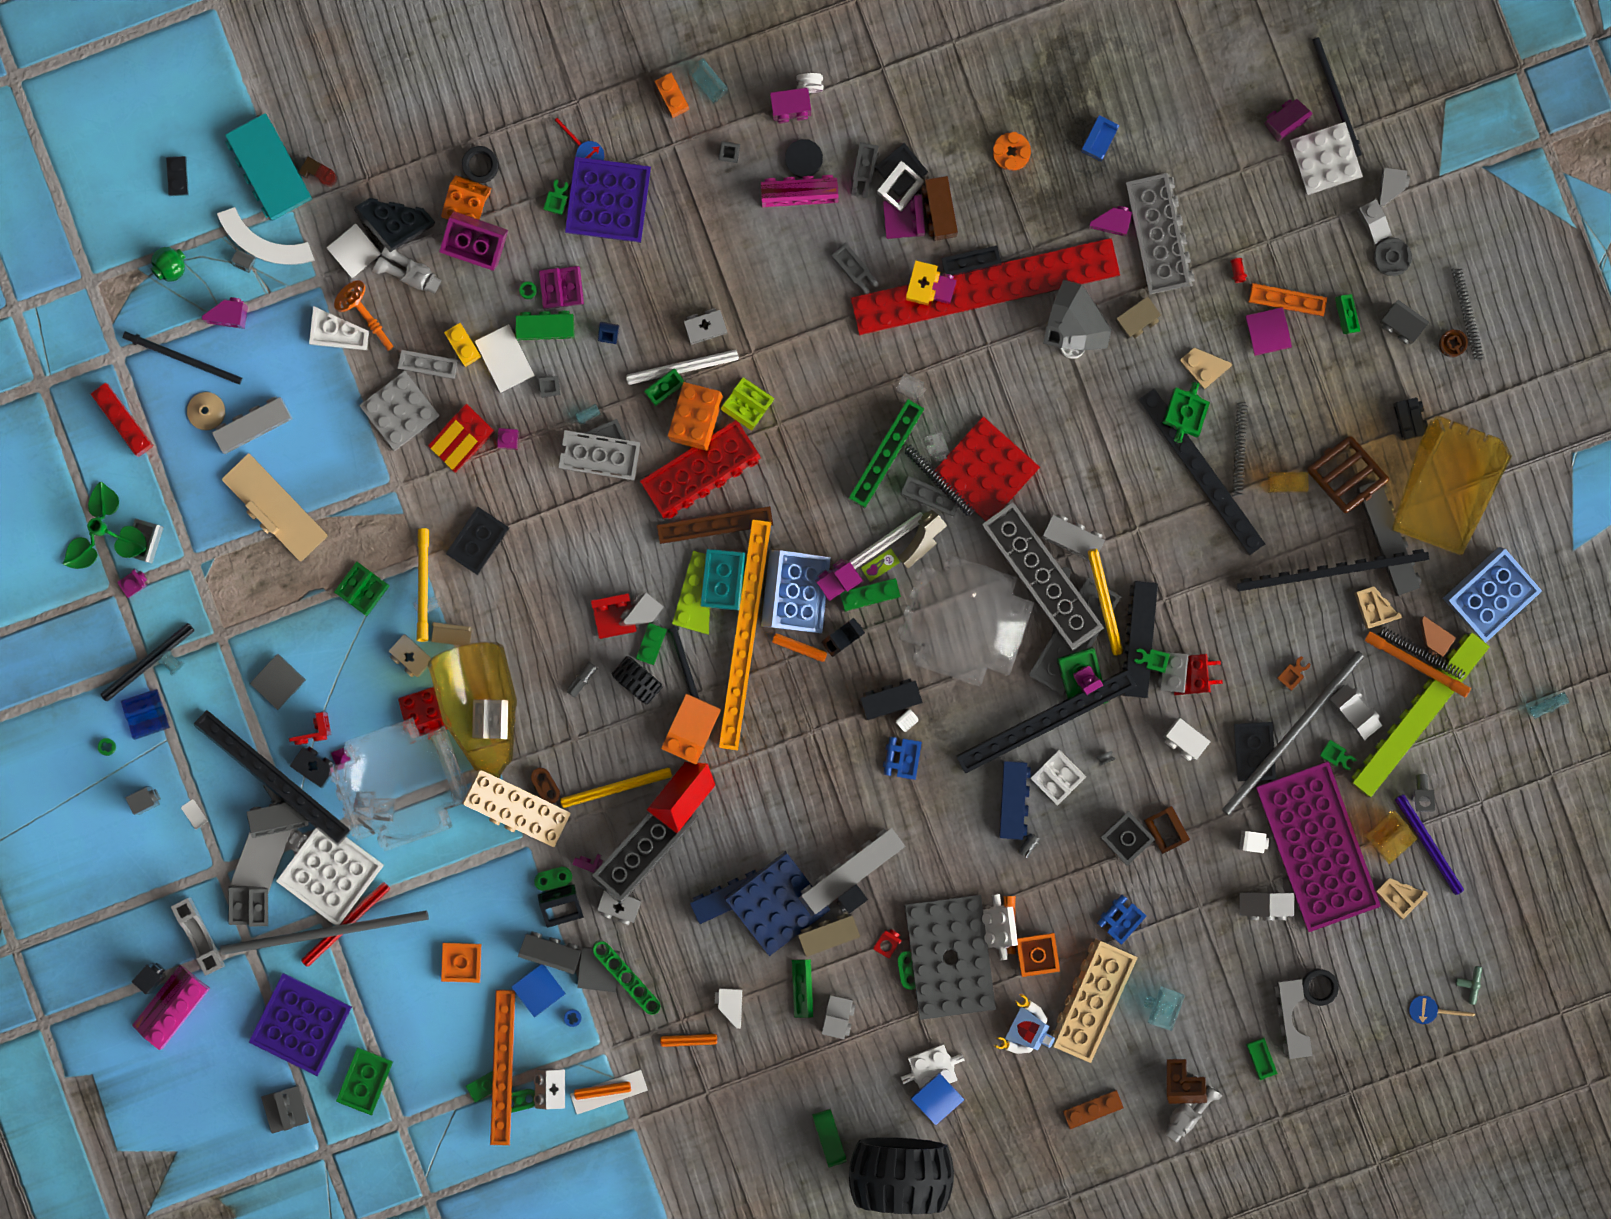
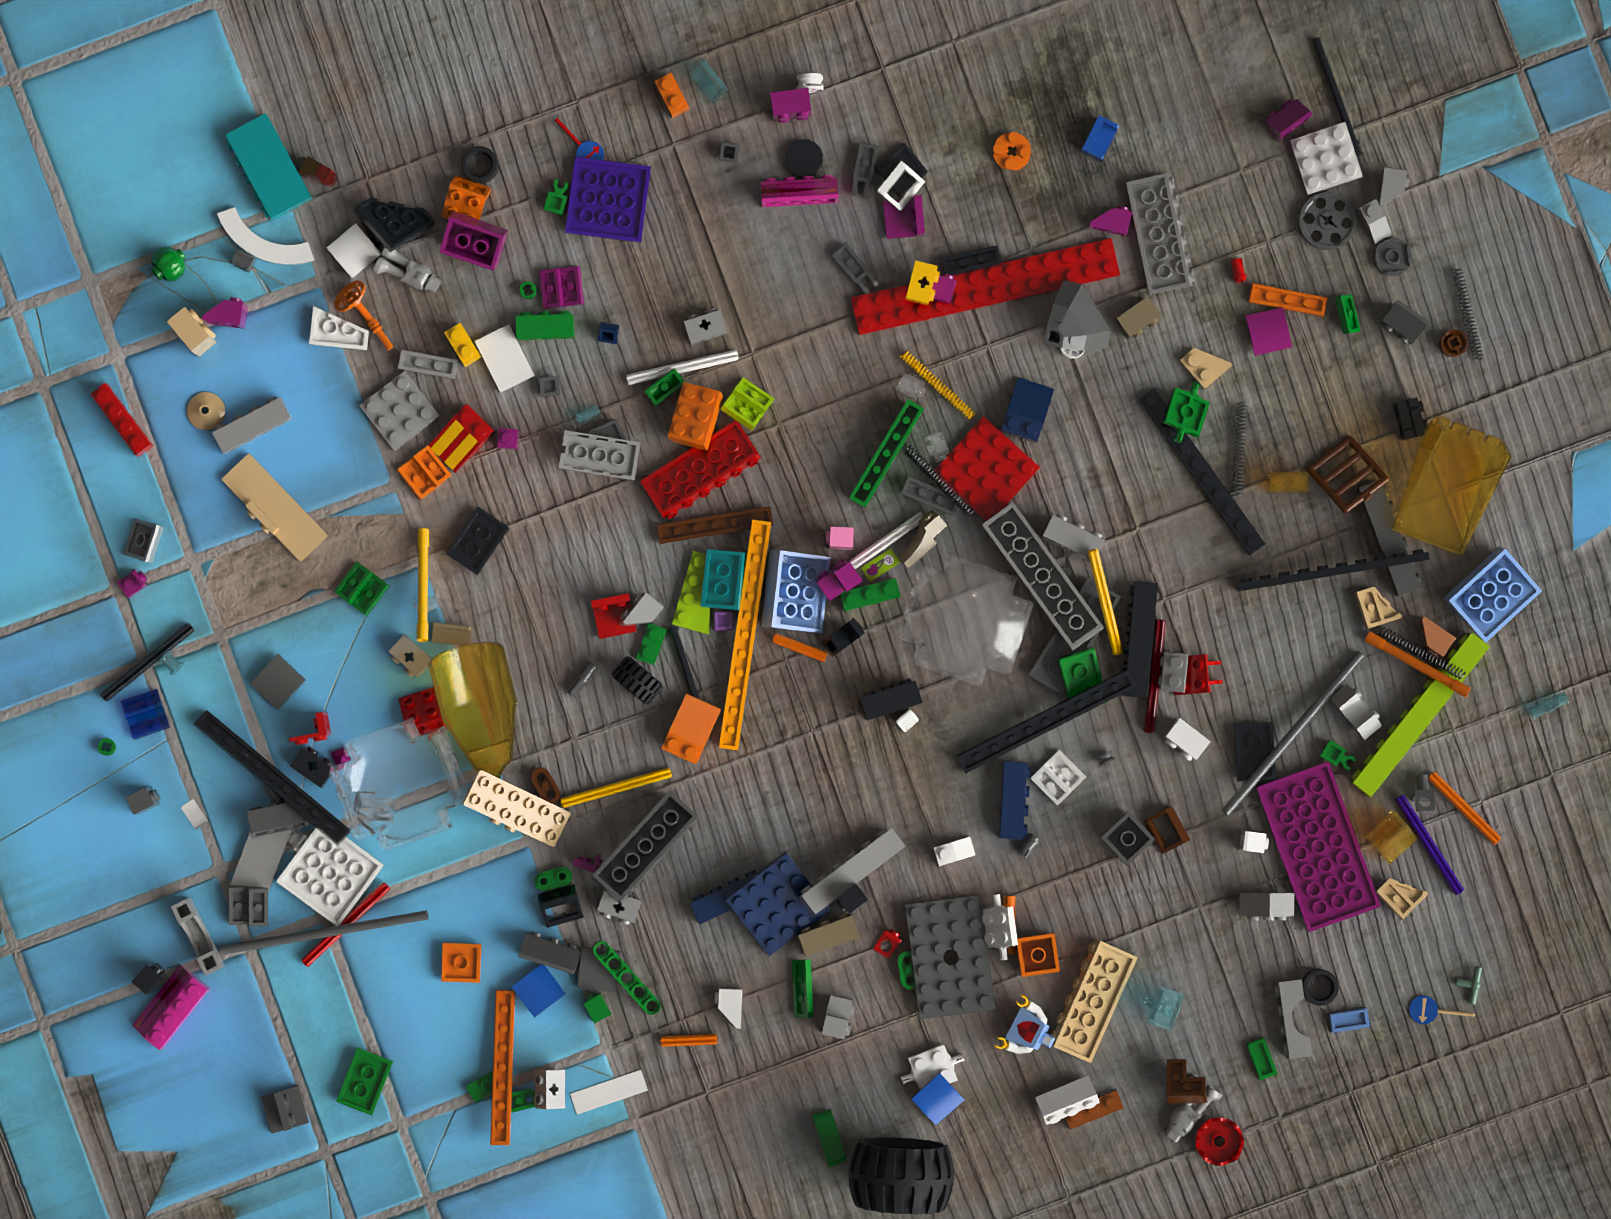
(128, 544): green plant -> none
(136, 339): black bar -> none
(177, 176): black plate -> none
(193, 333): none -> tan brick
(300, 1024): dark purple plate -> none
(423, 473): none -> orange slope
(490, 719): white slope -> none
(567, 1020): blue bush -> none
(597, 1007): none -> green brick
(603, 1090): orange axle -> none
(682, 795): red slope -> none
(723, 620): none -> medium lavender tile
(840, 538): none -> bright pink brick
(908, 759): blue plate -> none
(928, 377): none -> yellow piece
(939, 208): reddish brown brick -> none
(954, 851): none -> white slope
(1027, 410): none -> dark blue slope
(1067, 1100): none -> white brick
(1087, 680): magenta bracket -> none
(1125, 923): blue plate -> none
(1155, 660): green plate -> none
(1155, 670): none -> dark red axle
(1232, 1146): none -> red plate
(1292, 675): dark orange plate -> none
(1328, 211): none -> dark grey wedge
(1349, 1020): none -> medium blue tile
(1464, 808): none -> orange axle

